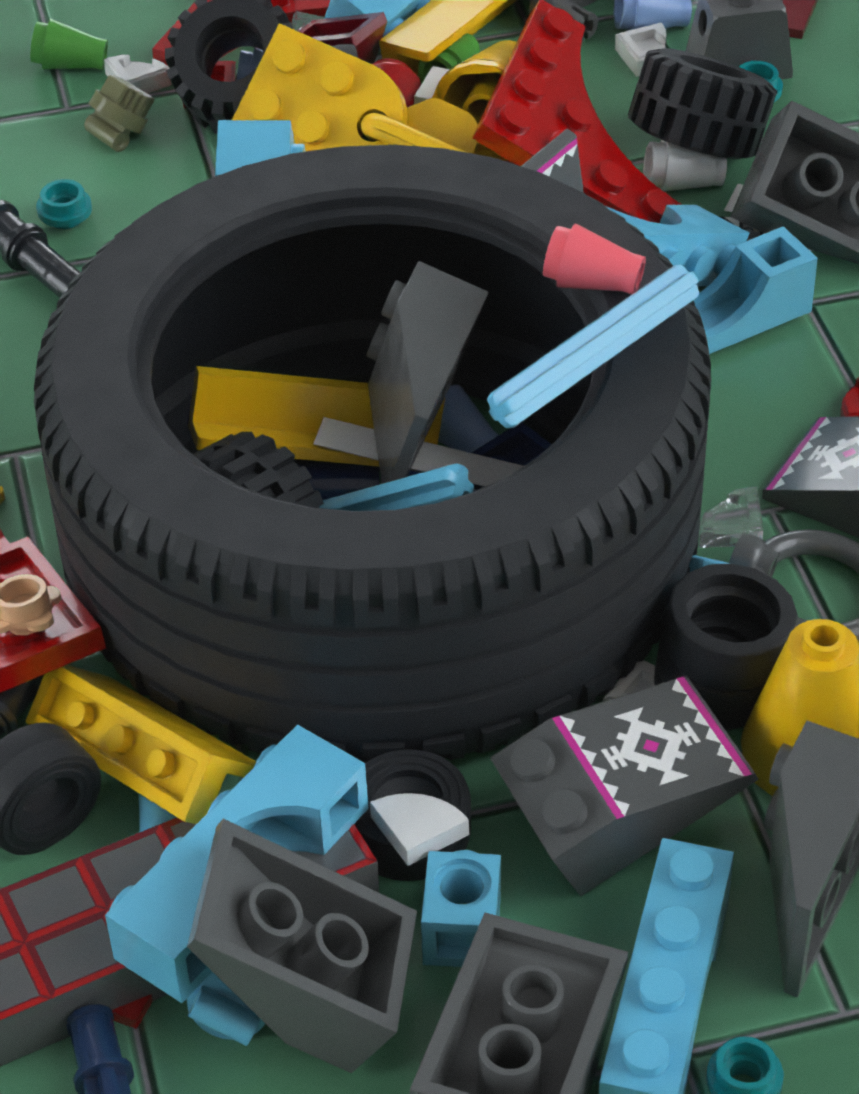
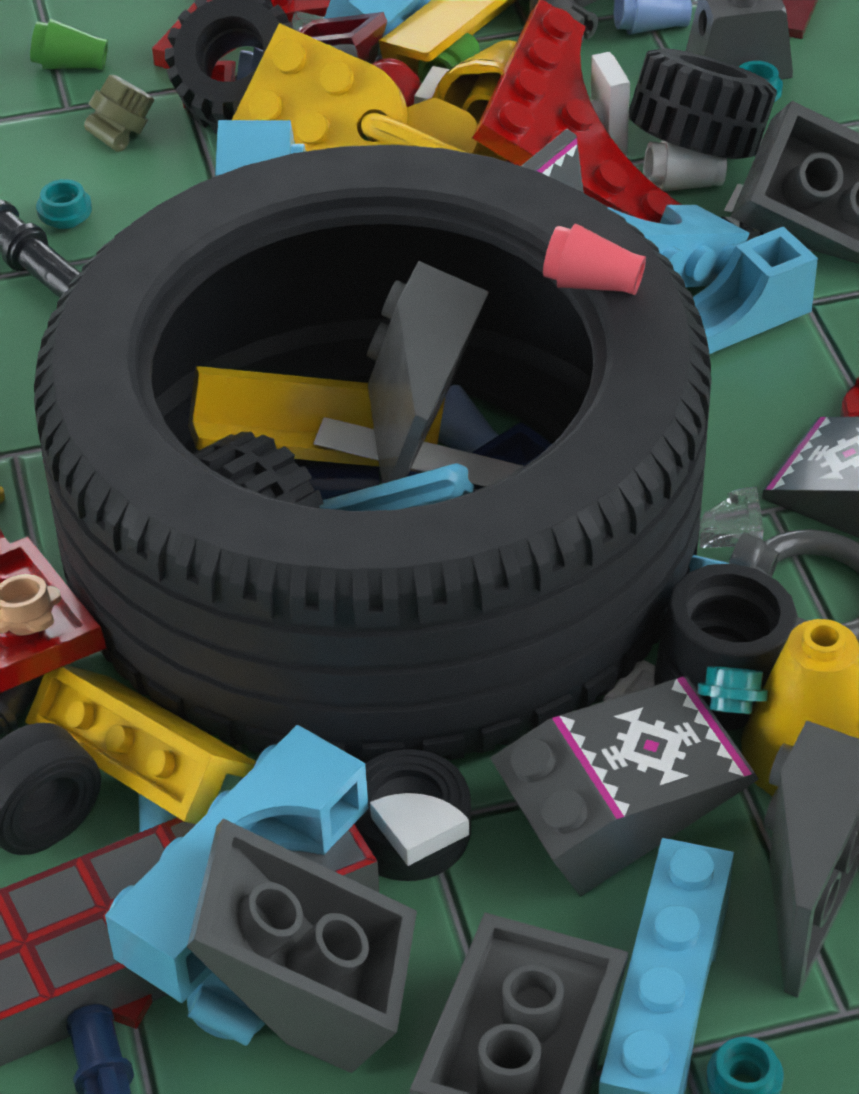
(140, 74): white tile -> none
(452, 880): medium azure brick -> none
(592, 346): medium azure axle -> none
(611, 97): none -> white plate
(635, 43): white tile -> none
(733, 689): none -> teal plate

